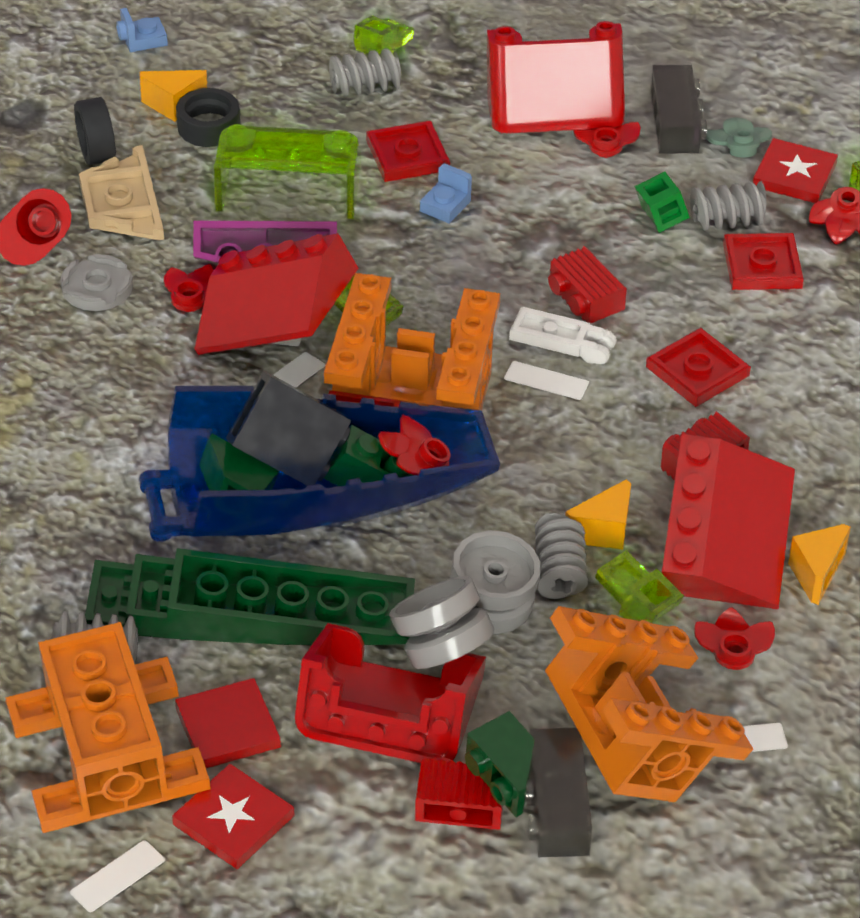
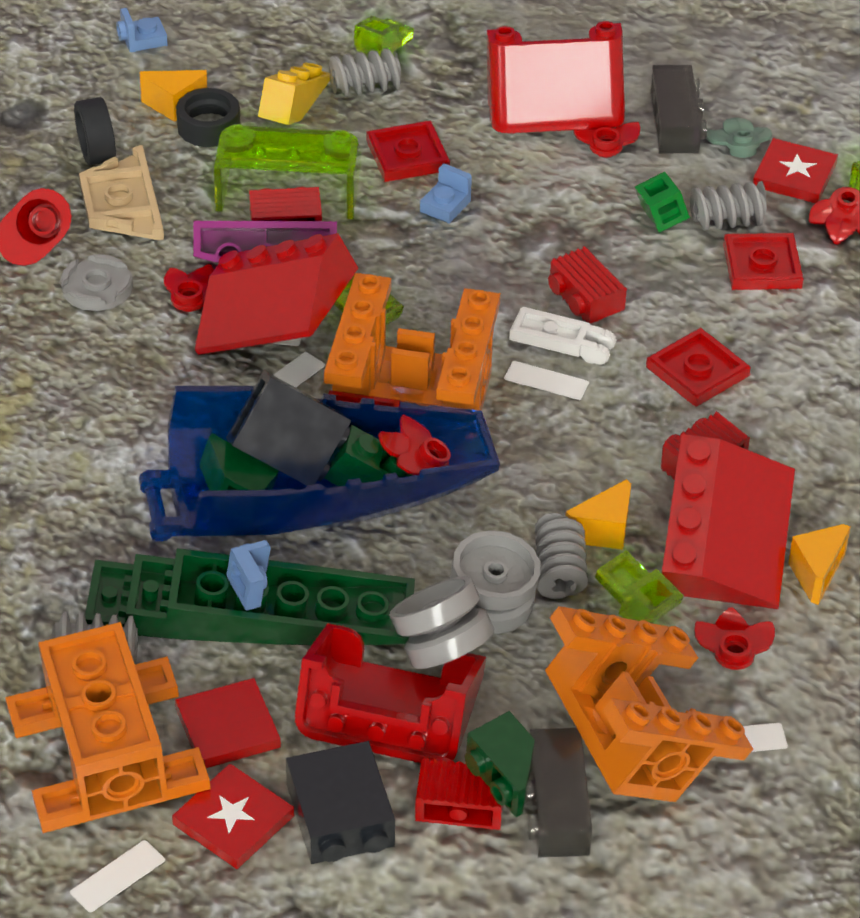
(247, 572): none -> medium blue bracket
(285, 204): none -> red brick
(292, 93): none -> yellow slope
(340, 802): none -> black brick

